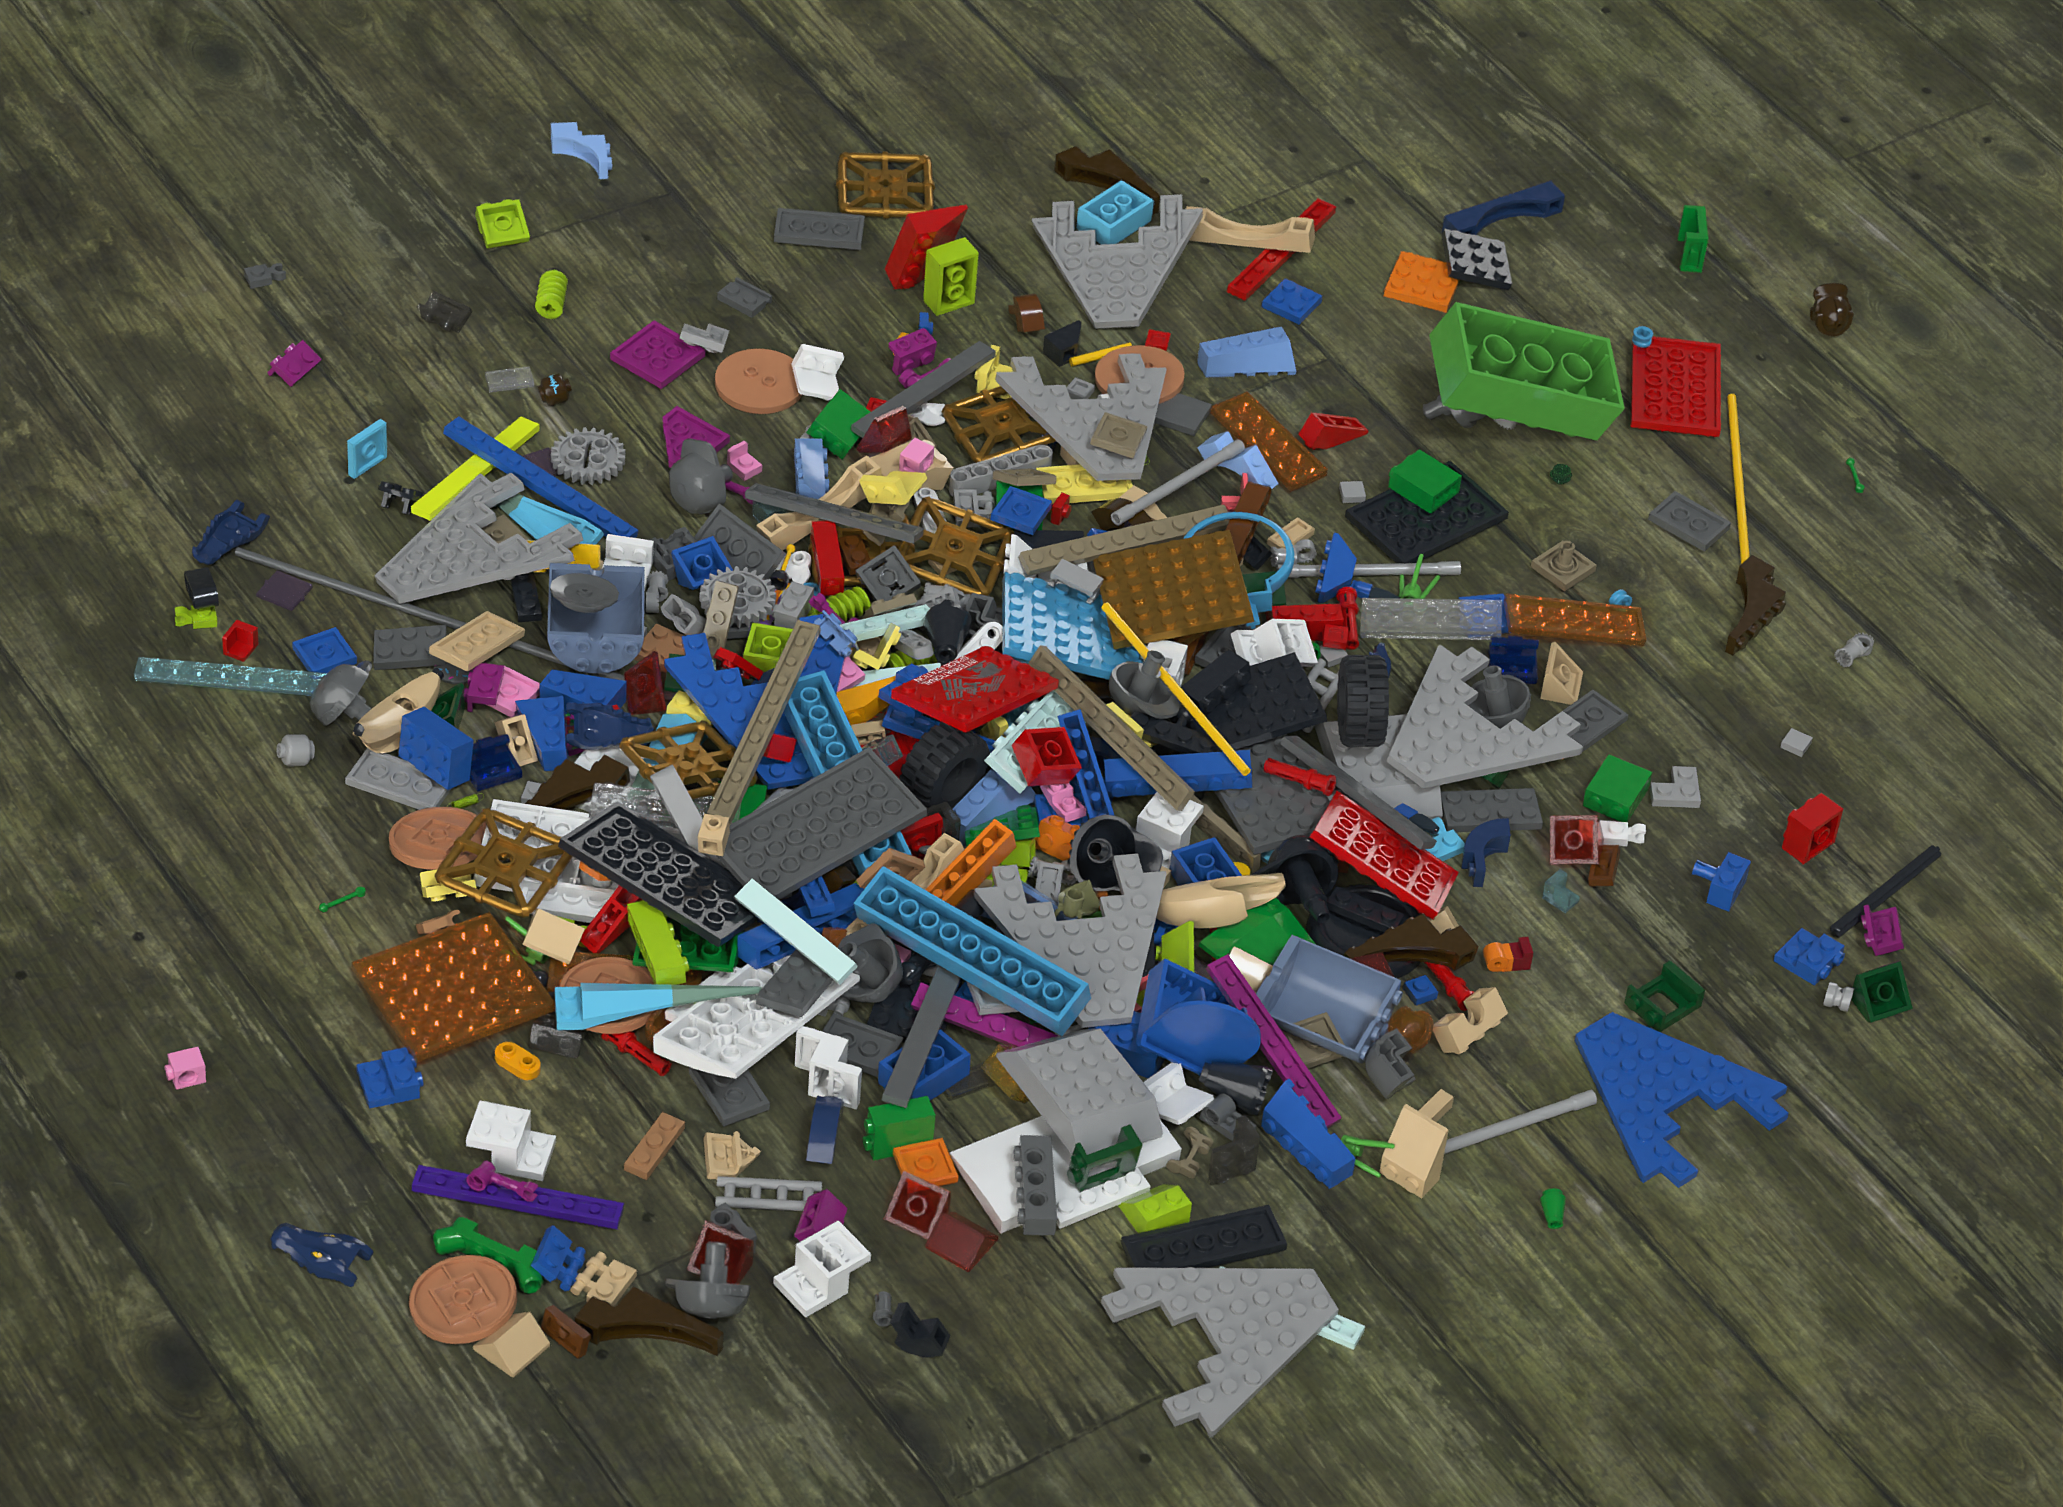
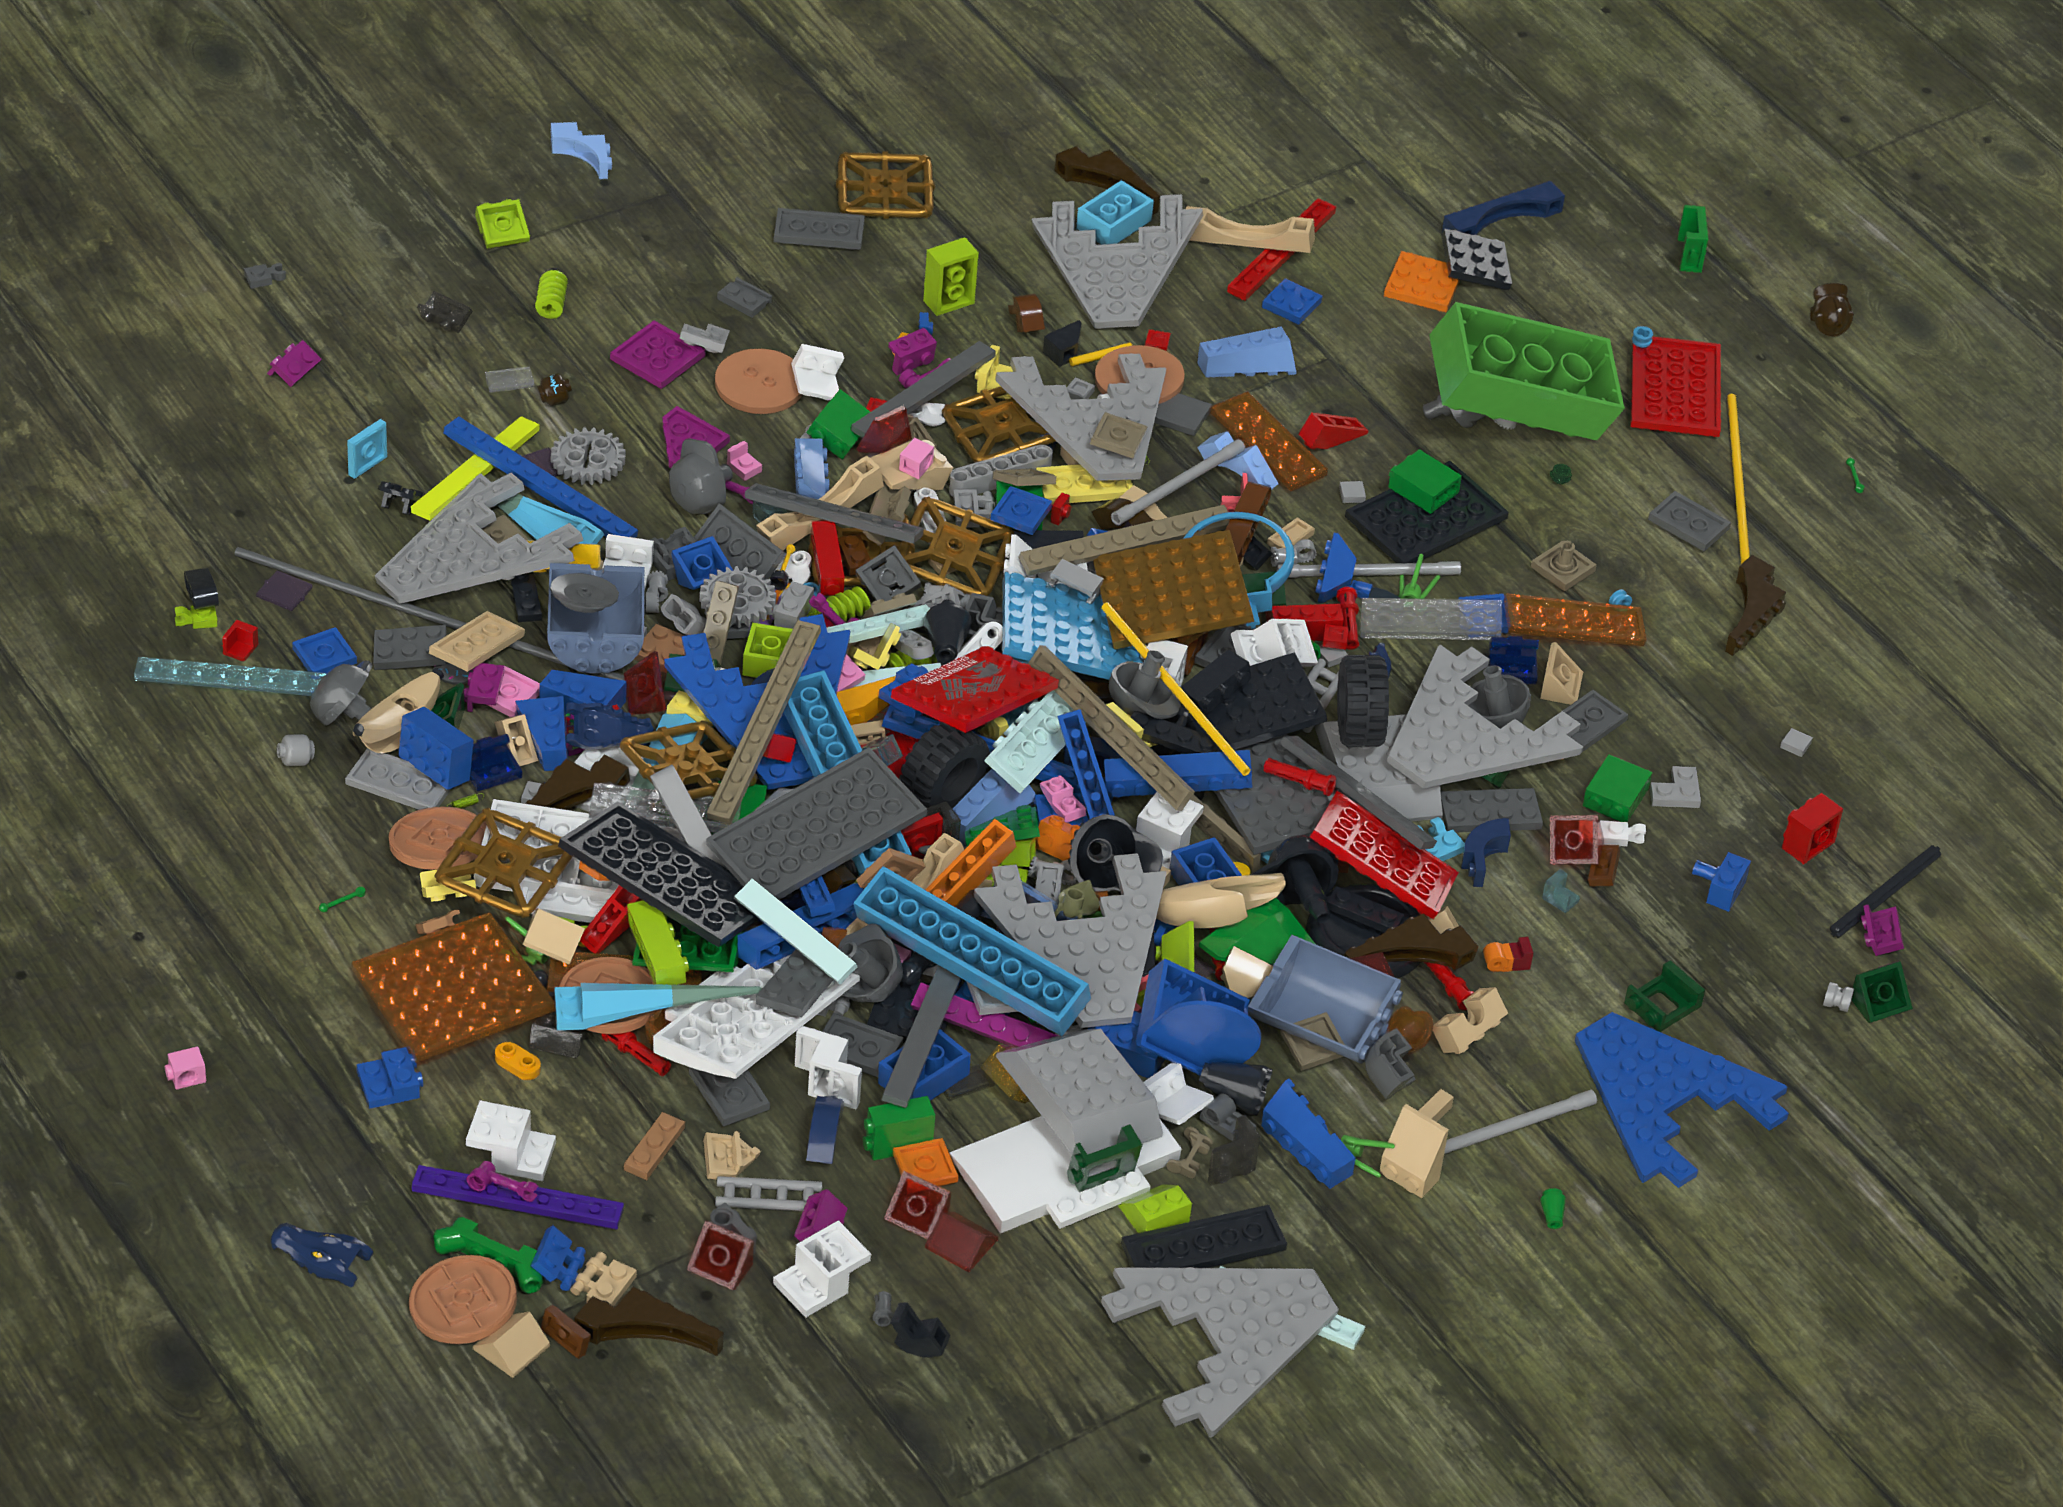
(227, 532): dark blue animal -> none
(711, 1295): dark grey piece -> none
(713, 834): tan brick -> none
(732, 660): red plate -> none
(843, 640): medium blue hinge -> none
(893, 488): light yellow bracket -> none
(919, 233): red slope -> none
(1037, 1185): dark grey brick -> none
(1046, 756): red brick -> none
(1273, 1041): magenta plate -> none
(1420, 820): black piece -> none
(1420, 990): blue plate -> none
(1810, 956): blue plate -> none
(1854, 649): light grey connector -> none

